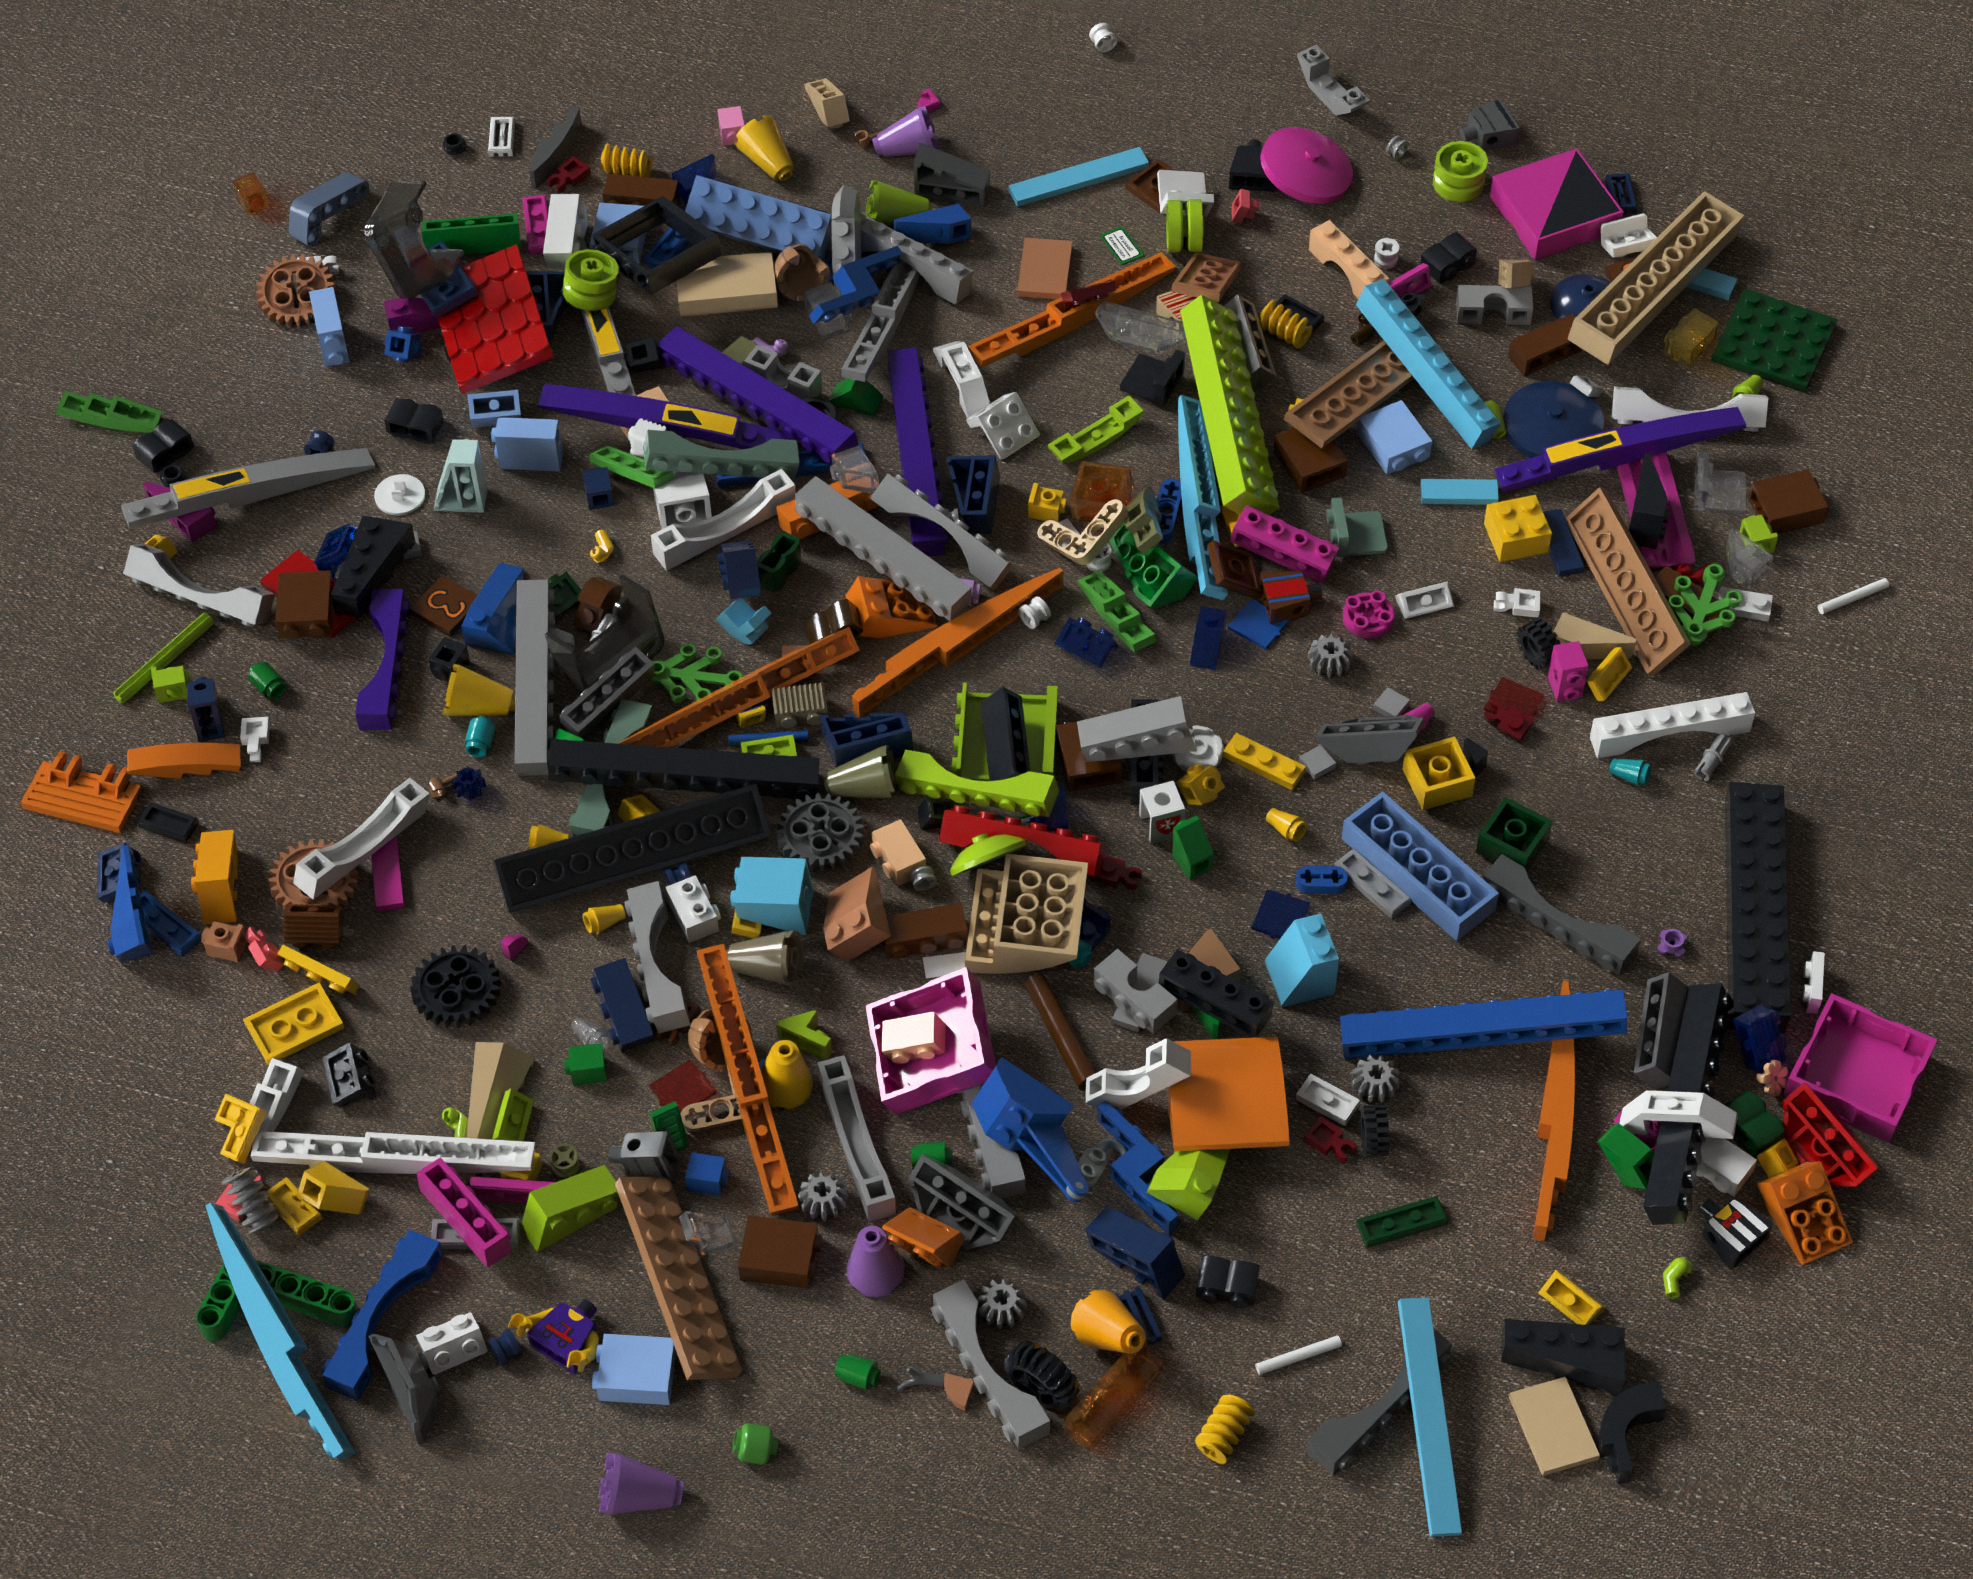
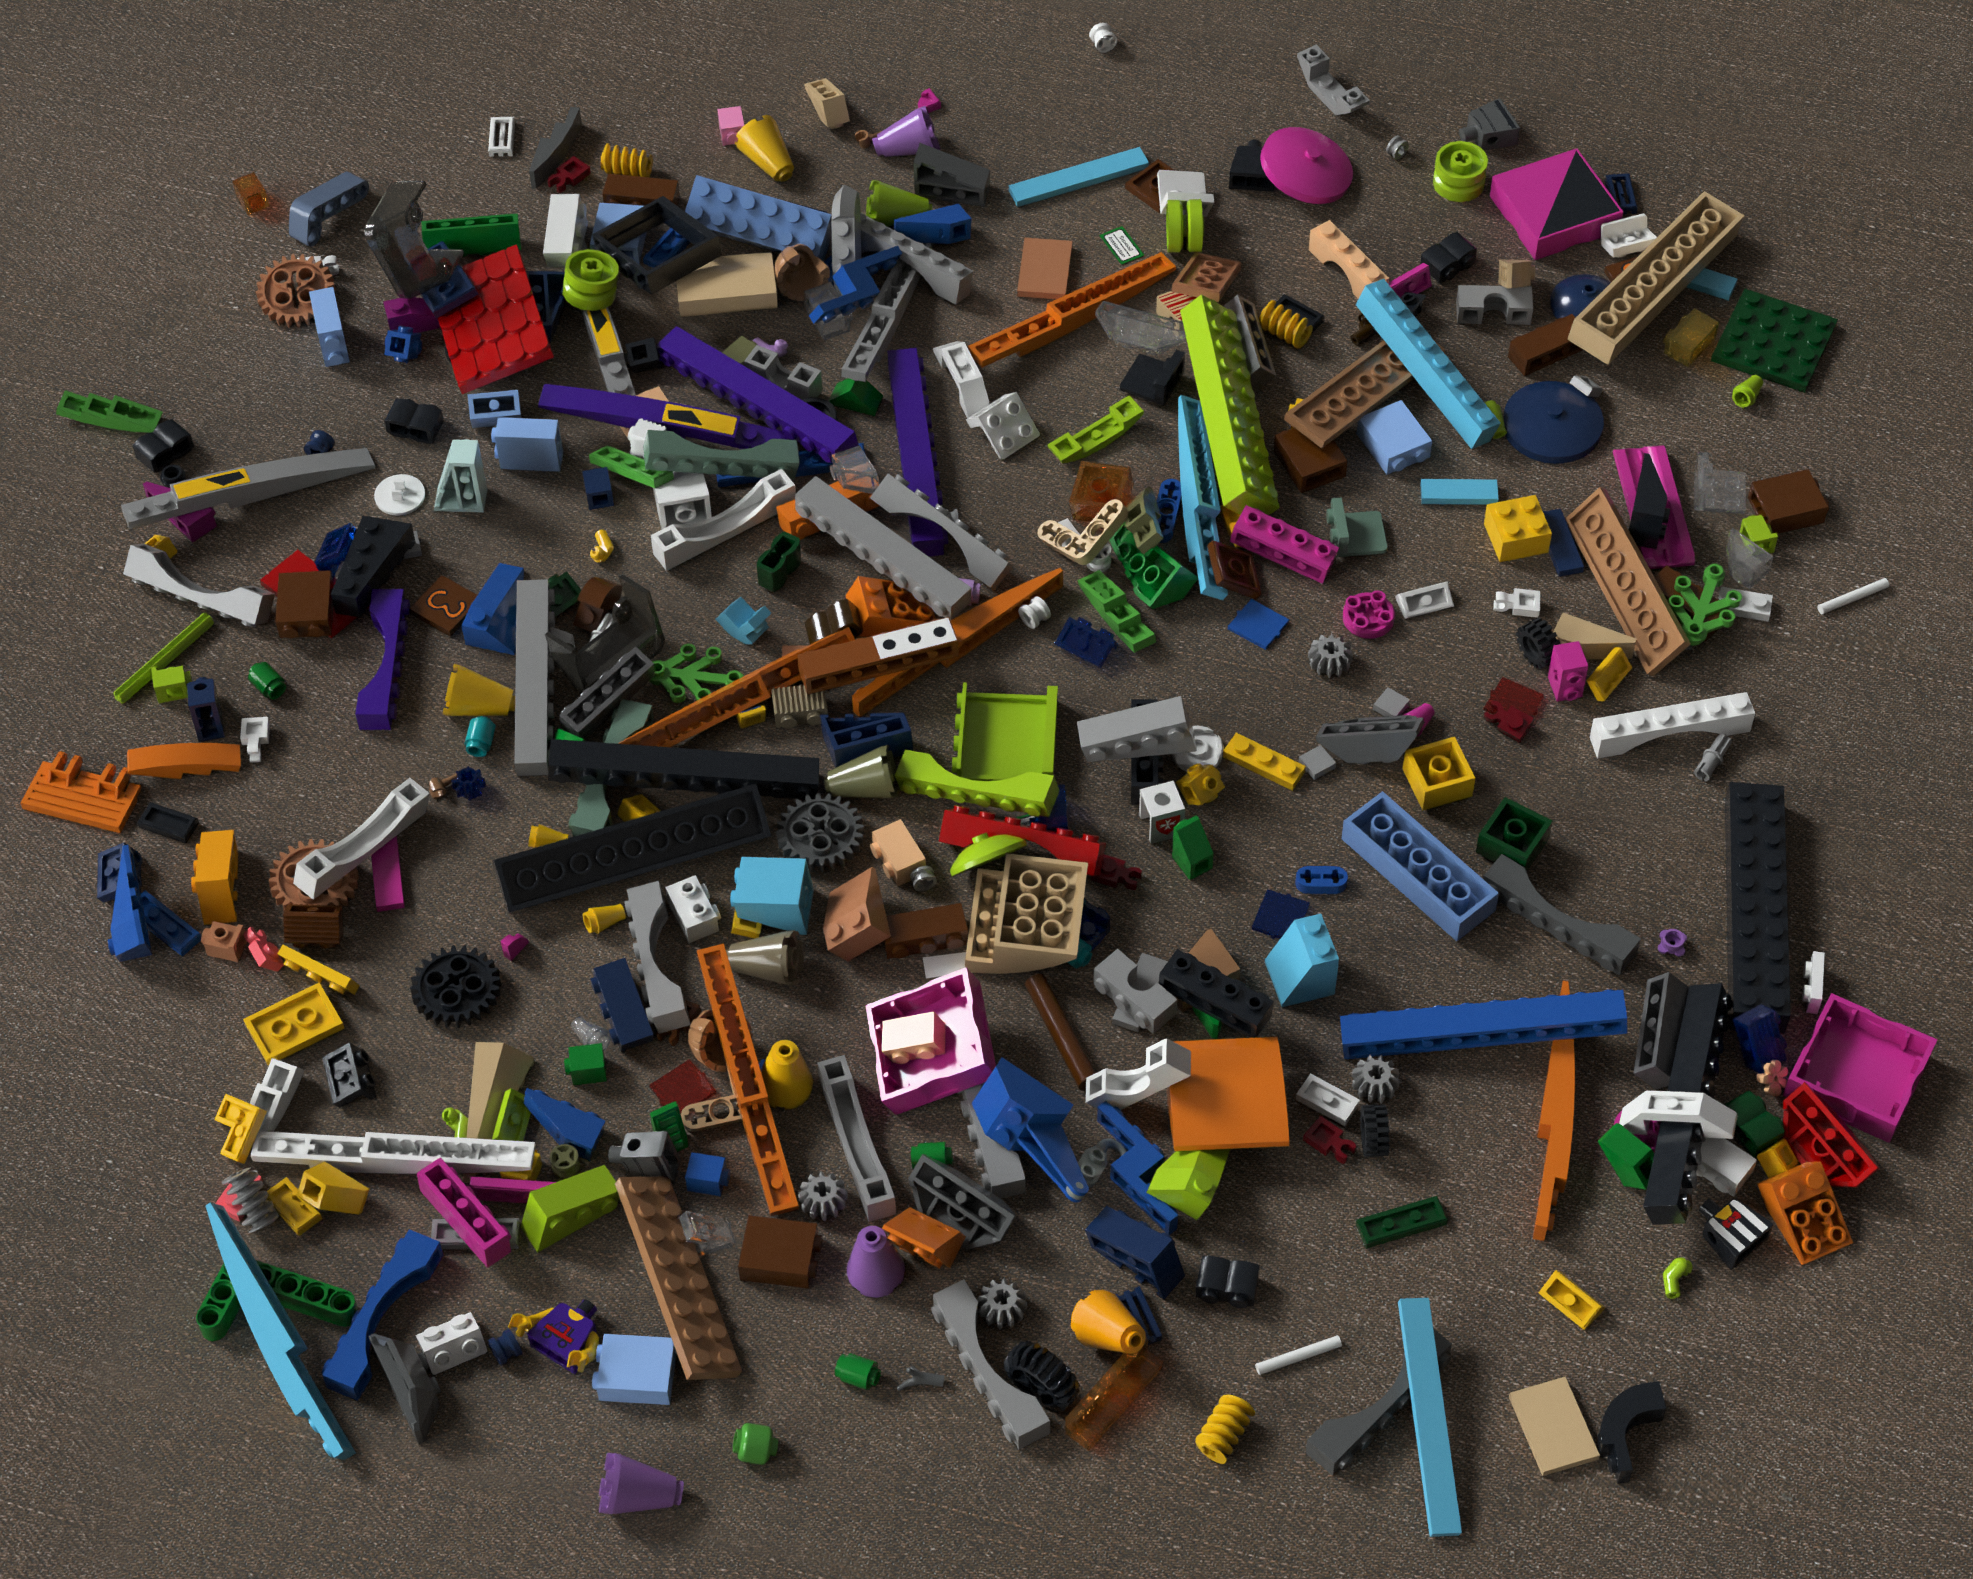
(445, 656): black brick -> none
(454, 144): black plate -> none
(536, 222): dark pink tile -> none
(566, 1122): none -> blue slope
(676, 874): dark blue wheel -> none
(686, 176): clear blue slope -> none
(737, 739): blue bar -> none
(739, 569): dark blue wedge -> none
(774, 746): lime plate -> none
(802, 1032): lime slope -> none
(878, 655): none -> dark orange brick
(931, 813): black slope -> none
(958, 1390): nougat tile -> none
(976, 489): dark blue wedge -> none
(1005, 735): black brick -> none
(1046, 503): yellow brick -> none
(1077, 770): reddish brown brick -> none
(1079, 295): dark red plate -> none
(1208, 637): clear blue slope -> none
(1243, 206): coral tile -> none
(1287, 595): reddish brown torso -> none
(1287, 824): yellow cone -> none
(1373, 884): light grey tile -> none
(1386, 253): white wheel -> none
(1475, 756): black slope -> none
(1577, 1351): black wedge -> none
(1619, 446): dark purple slope -> none
(1631, 770): teal cone -> none
(1634, 404): white arch -> none
(1695, 576): red arm -> none

